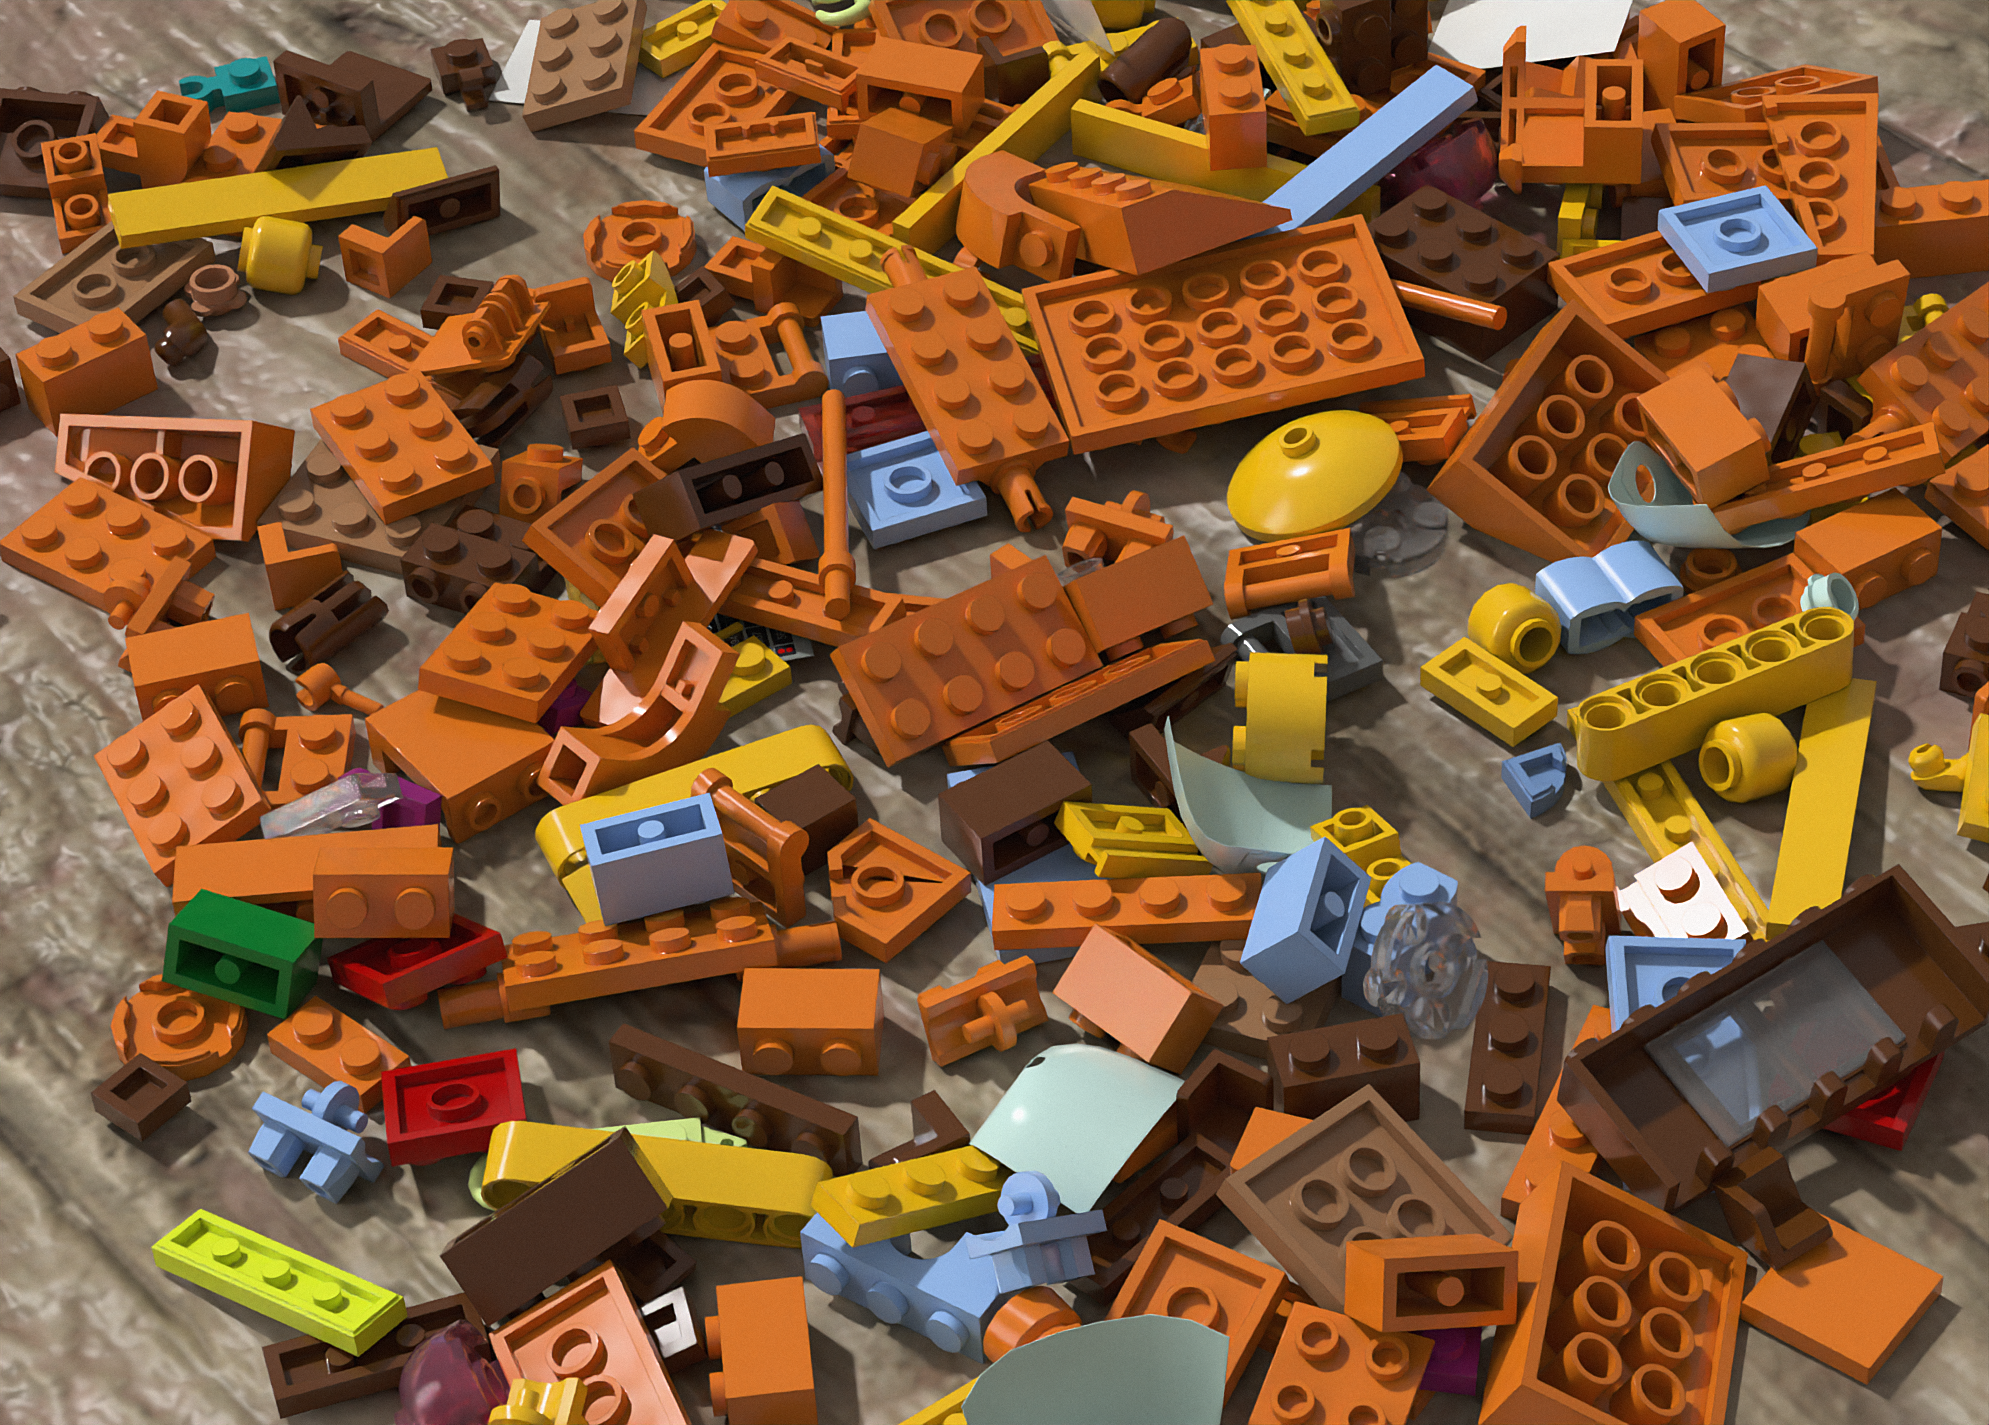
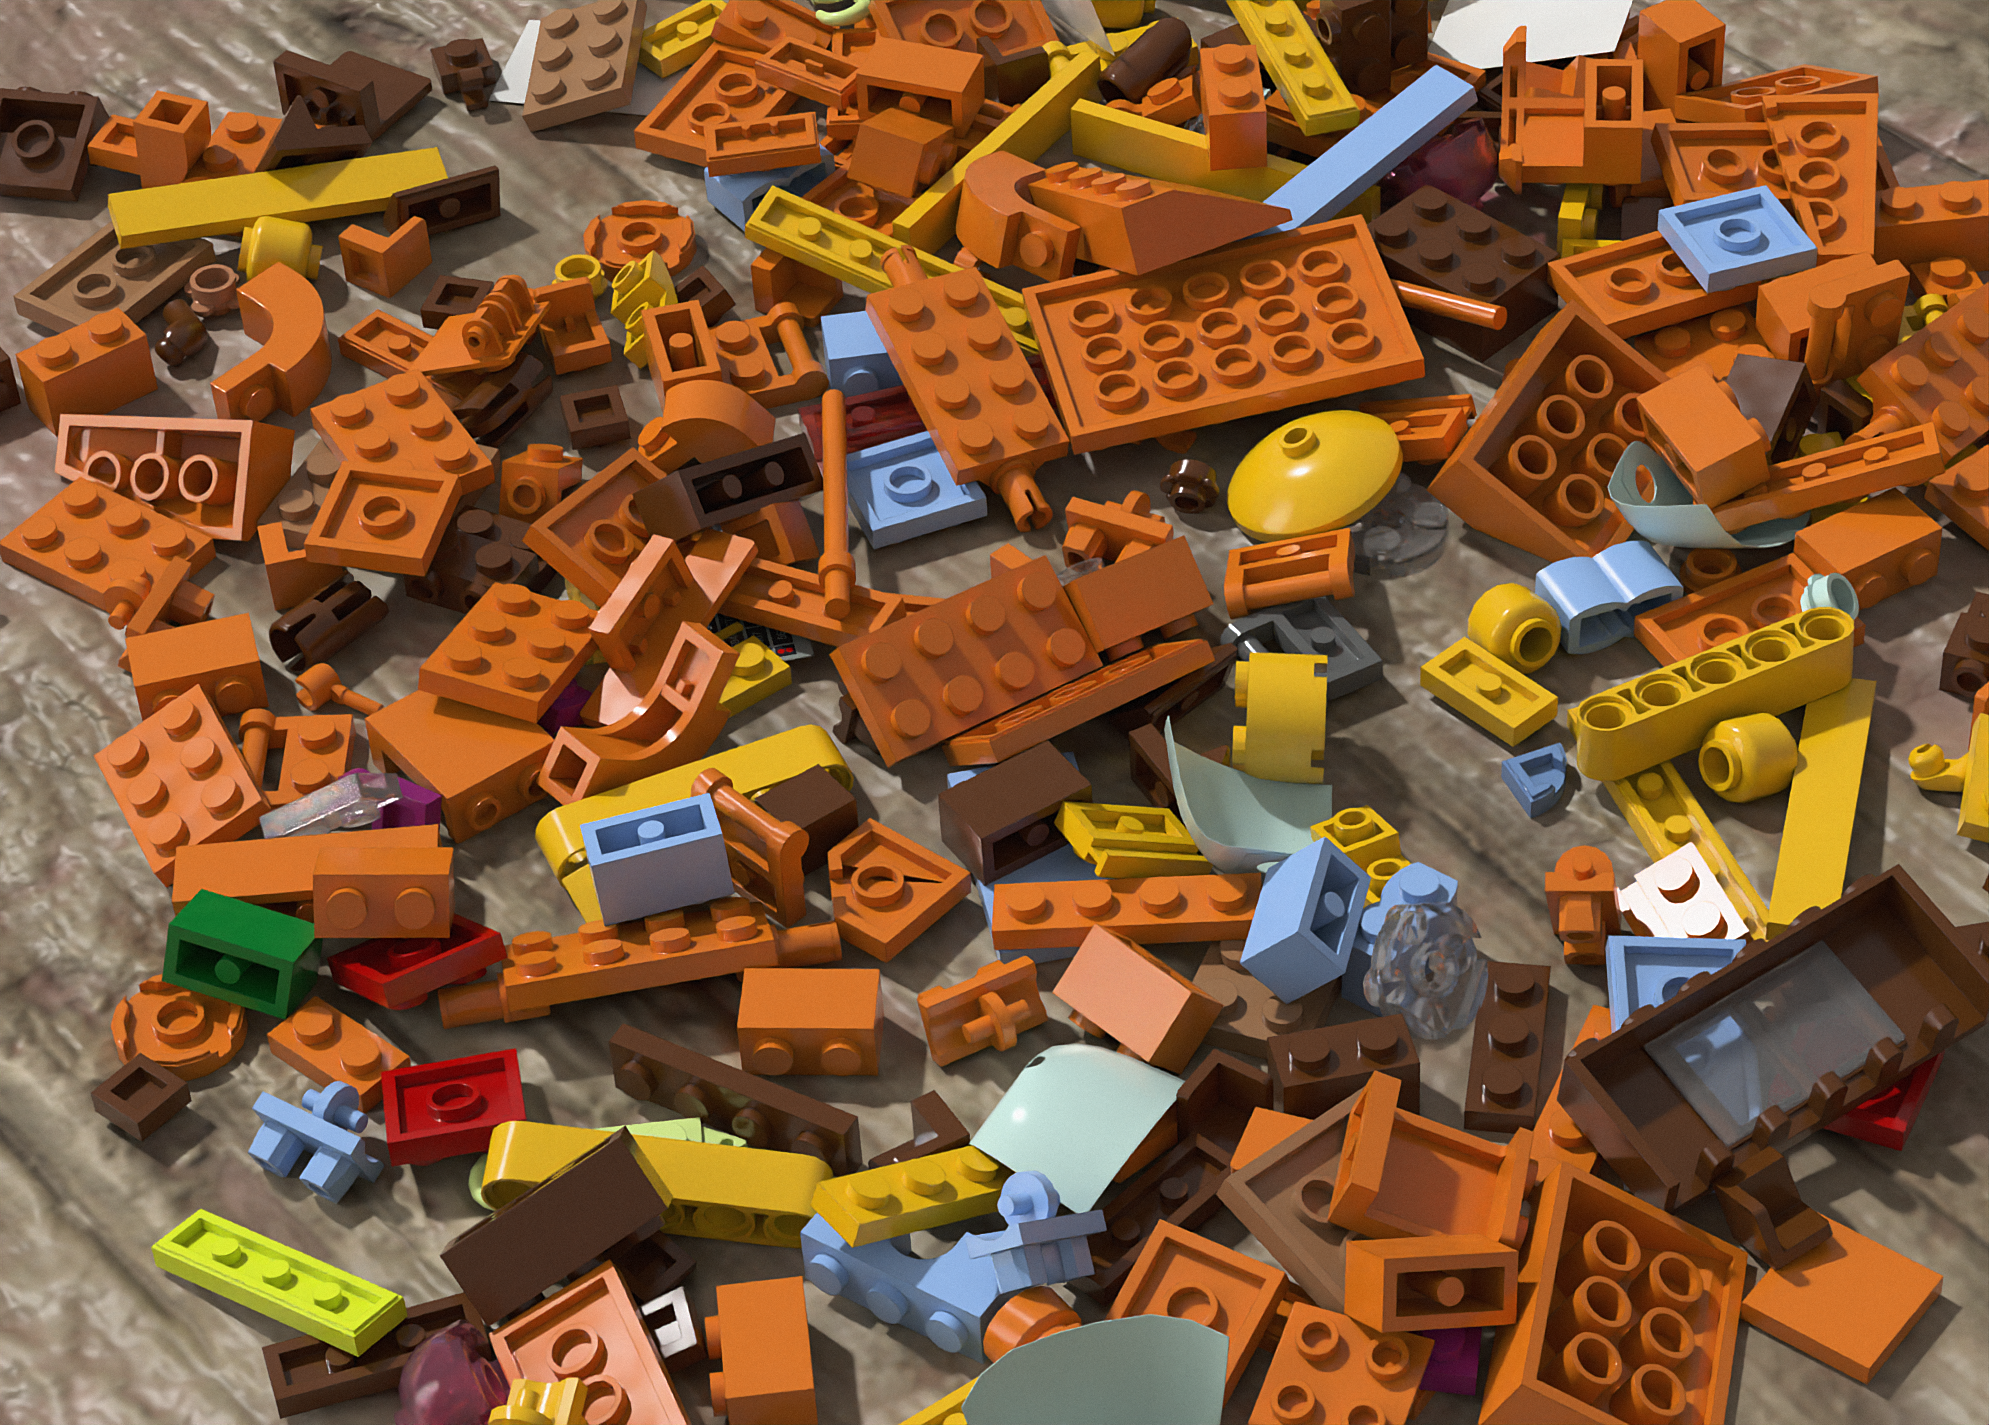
(76, 188): orange slope -> none
(237, 86): teal plate -> none
(296, 359): none -> orange arch
(383, 518): none -> orange plate
(582, 266): none -> yellow plate
(733, 266): orange plate -> none
(1190, 486): none -> reddish brown plate
(1308, 628): reddish brown plate -> none
(1426, 1178): none -> orange panel
(1945, 276): none -> orange plate

